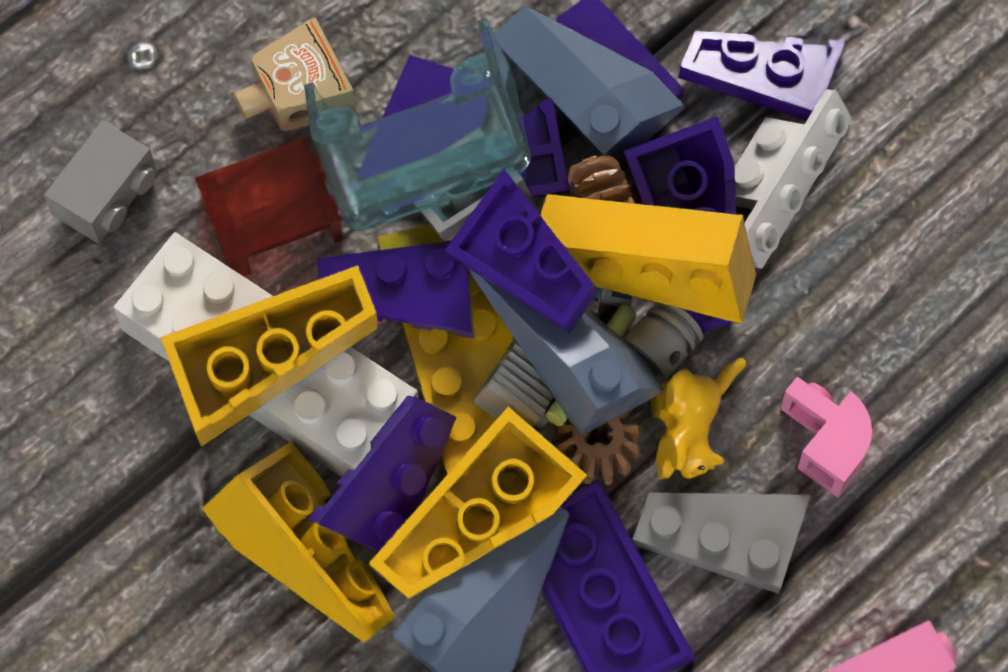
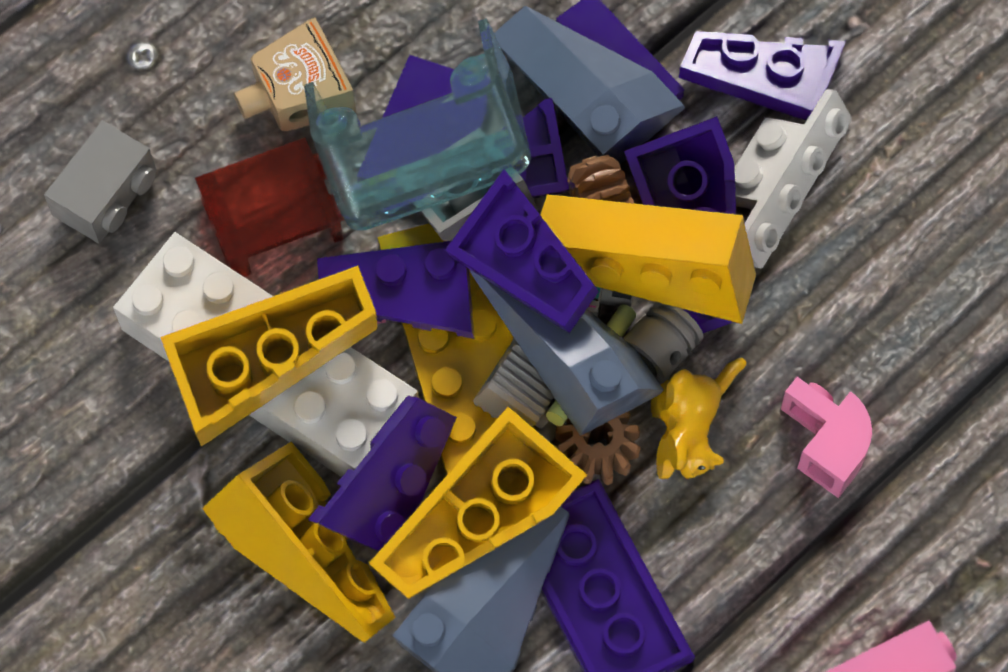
(725, 533): light grey wing -> none

